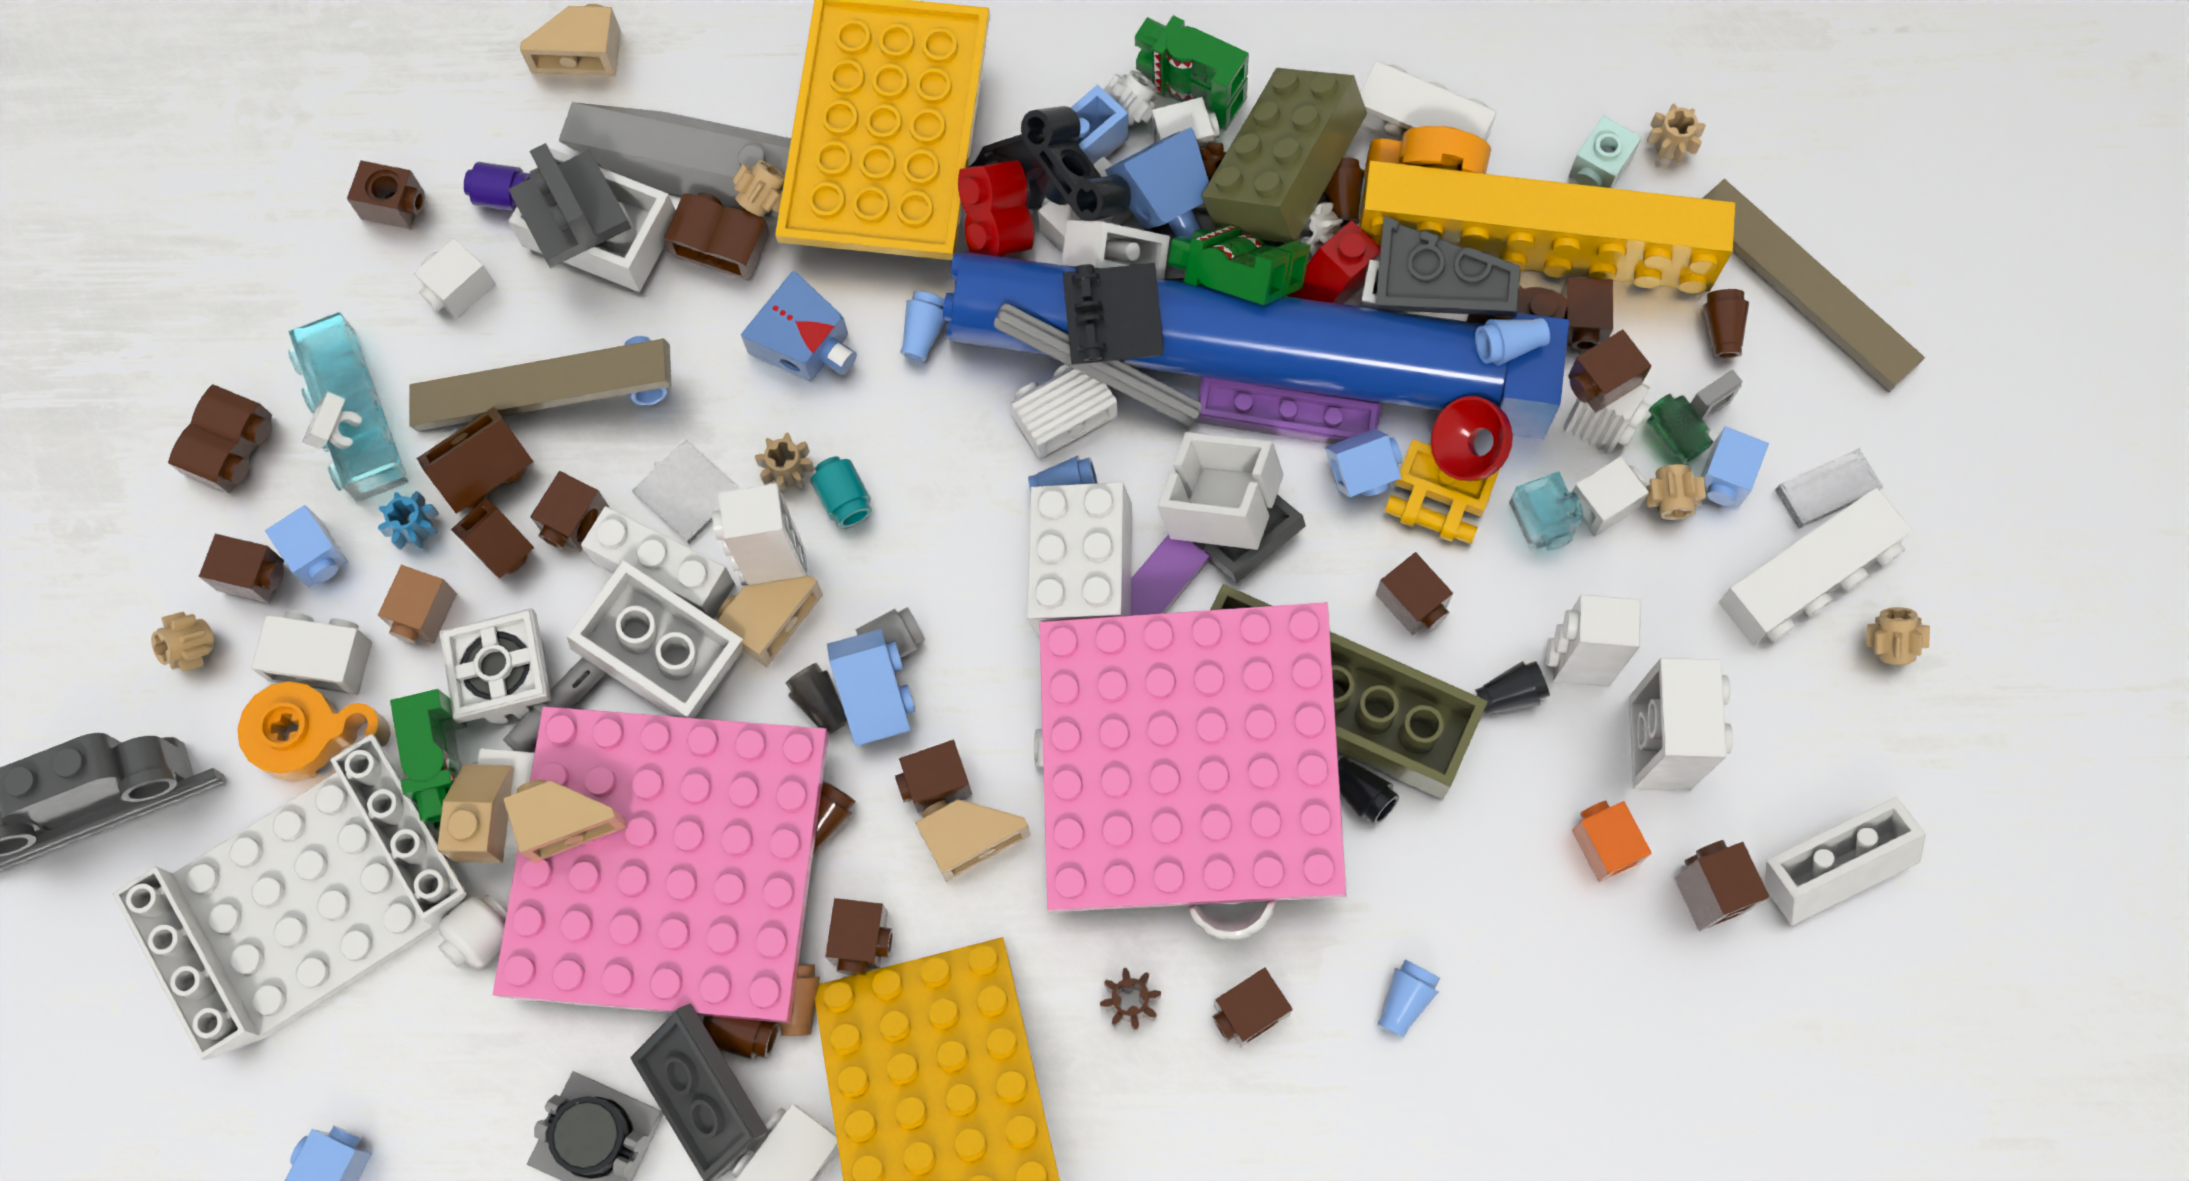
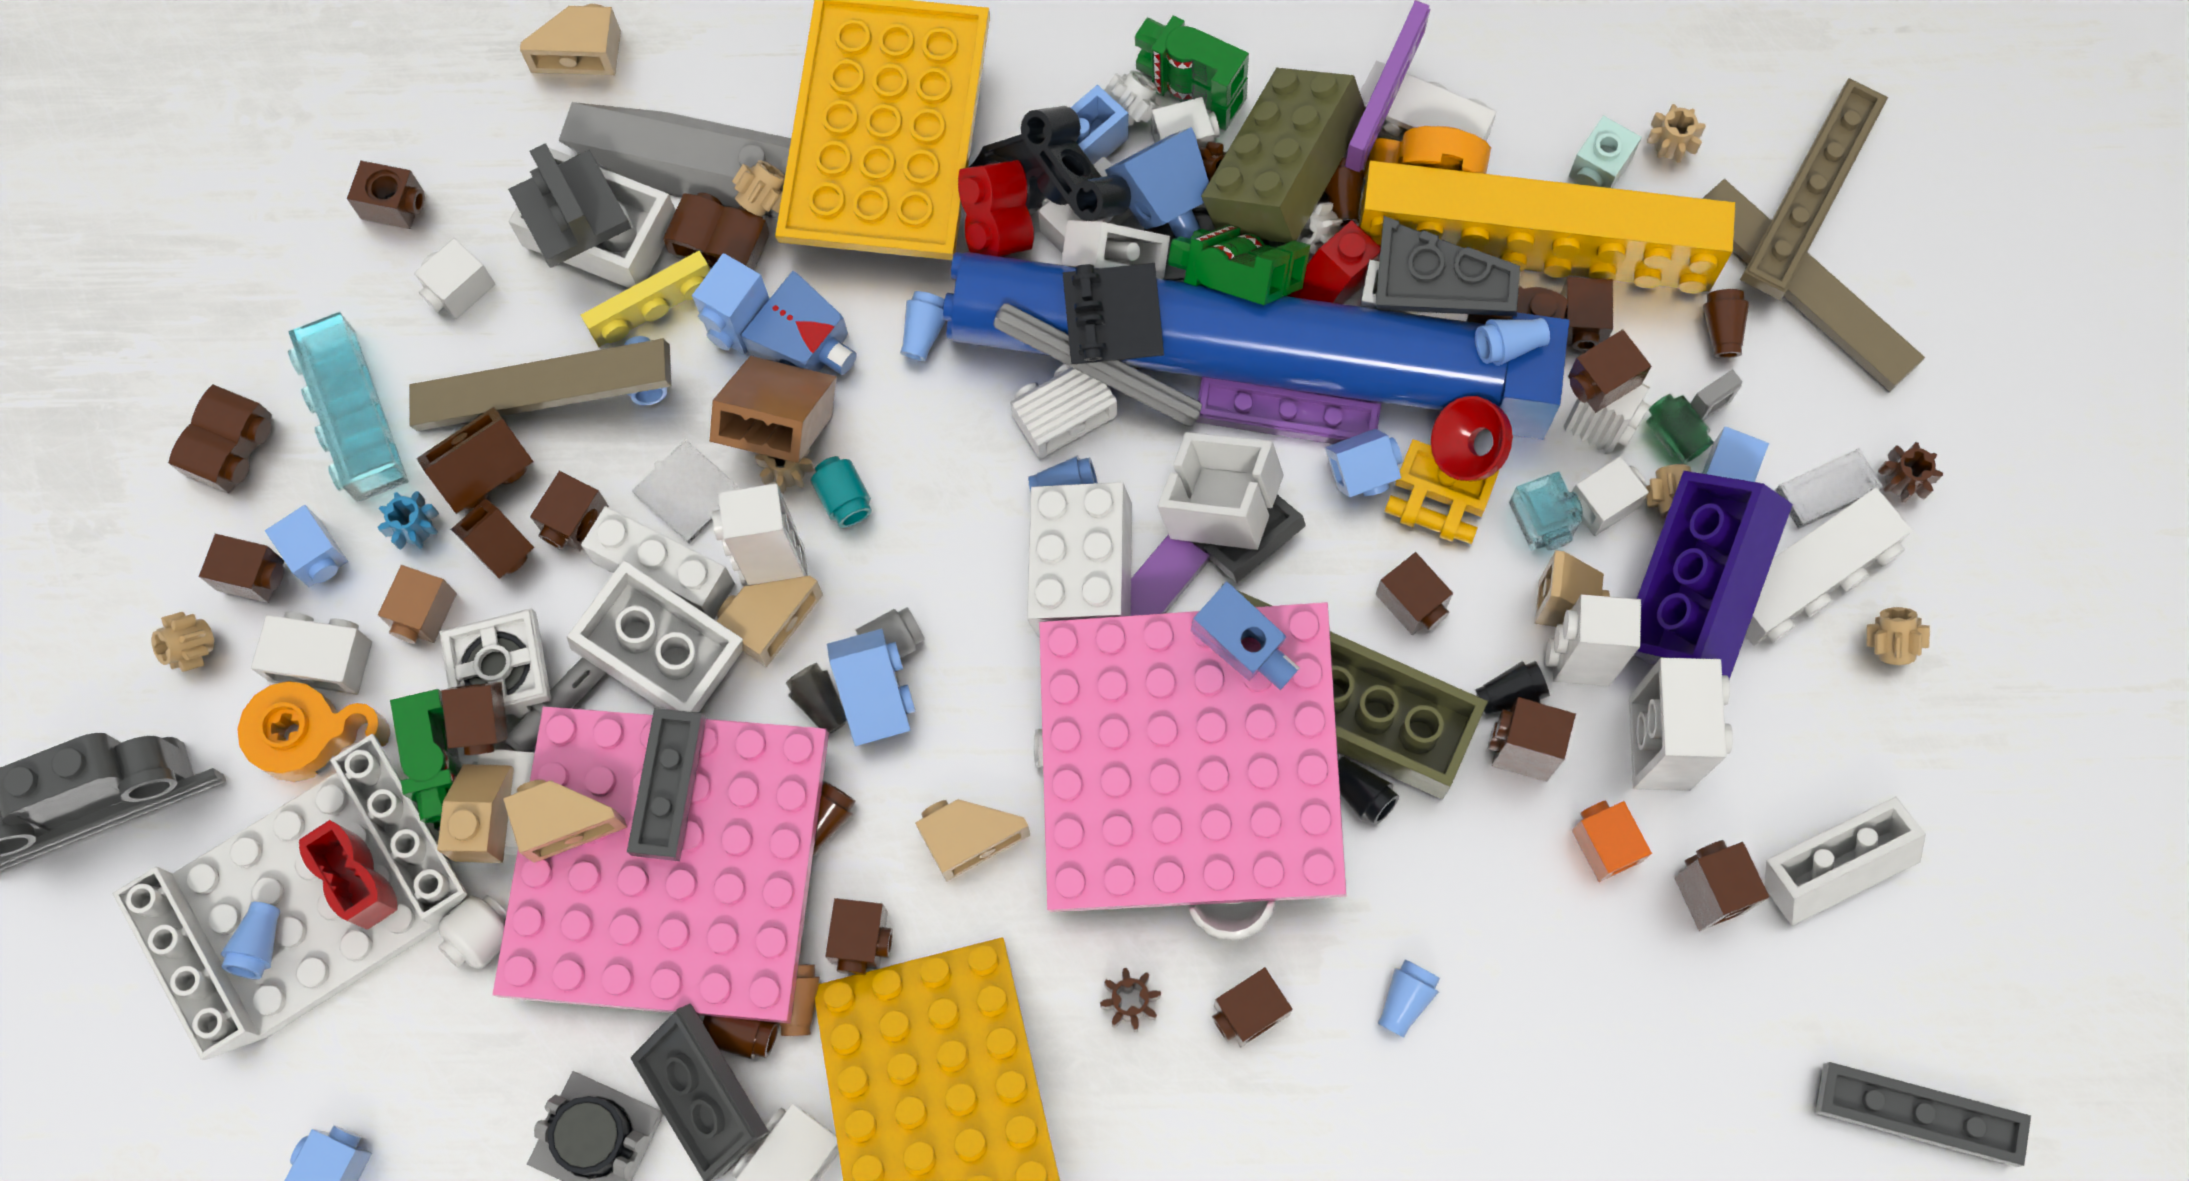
(252, 943): none -> light blue cone
(326, 422): white tile -> none
(348, 875): none -> red brick
(474, 717): none -> reddish brown brick
(489, 185): dark purple brick -> none
(646, 300): none -> light yellow plate
(666, 784): none -> dark grey plate
(729, 301): none -> light blue brick
(772, 409): none -> medium nougat brick
(933, 776): reddish brown brick -> none
(1231, 618): none -> medium blue torso
(1387, 86): none -> medium lavender tile
(1531, 739): none -> reddish brown brick
(1562, 585): none -> tan slope
(1709, 568): none -> dark purple brick
(1813, 189): none -> dark tan tile
(1910, 472): none -> reddish brown gear
(1923, 1114): none -> dark grey plate

